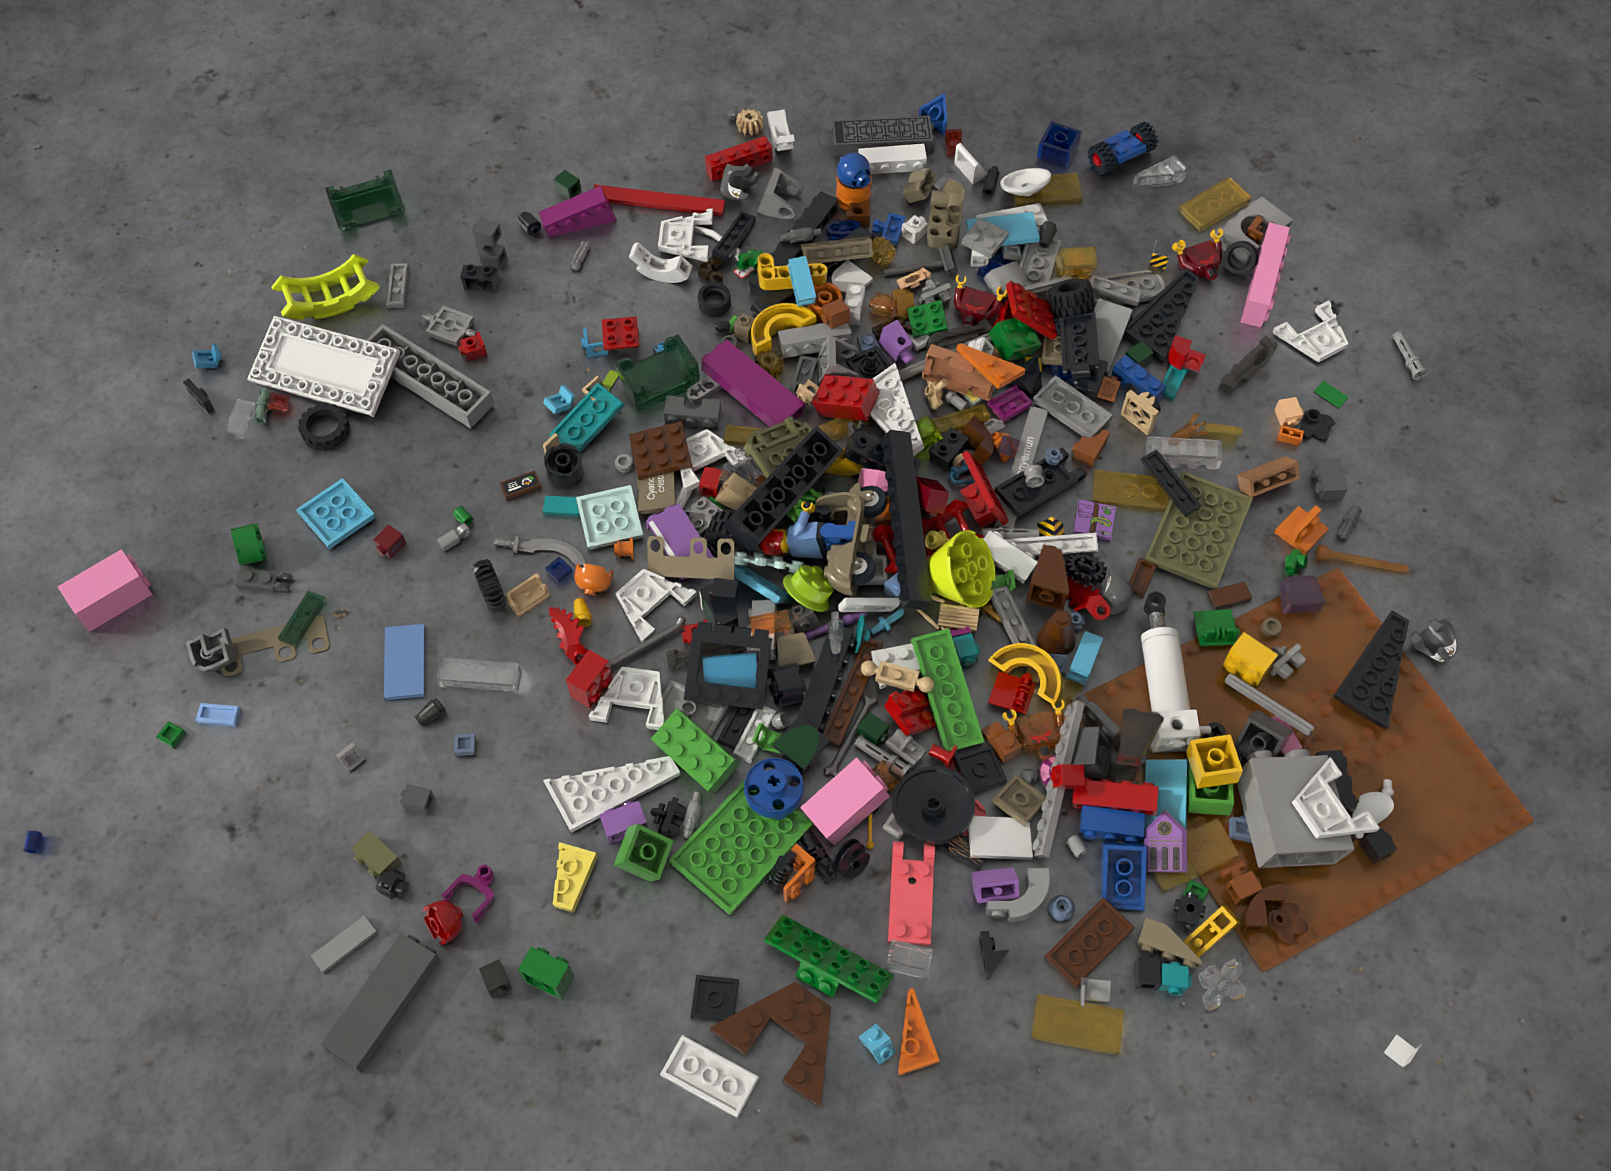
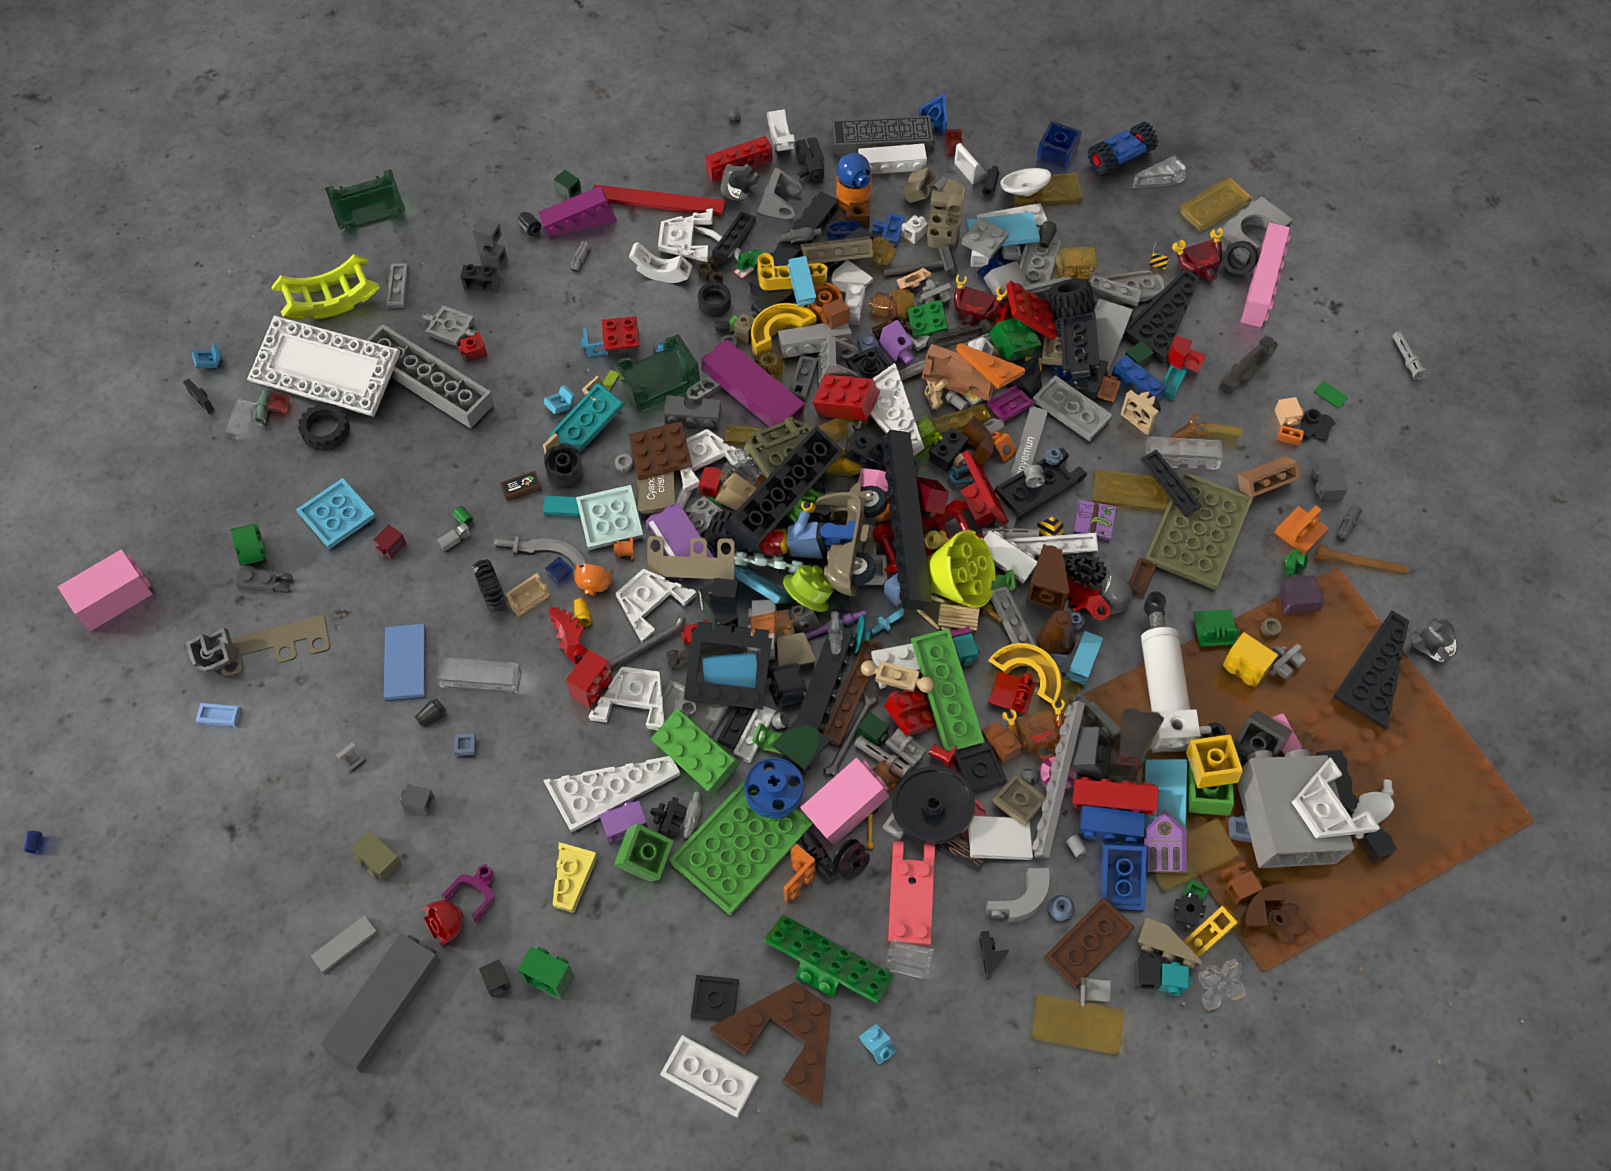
(171, 734): green tile -> none
(302, 618): clear green tile -> none
(395, 884): black piece -> none
(749, 122): tan gear -> none
(781, 871): black hinge -> none
(806, 395): tan bracket -> none
(811, 158): none -> black piece
(868, 604): white tile -> none
(916, 1045): orange wing -> none
(995, 885): medium lavender brick -> none
(1008, 446): tile -> none
(1068, 776): red brick -> none
(1089, 449): dark orange arch -> none
(1230, 595): reddish brown tile -> none
(1254, 230): dark orange bracket -> none
(1269, 704): light grey axle -> none
(1319, 340): white wing -> none
(1401, 1051): white sticker -> none

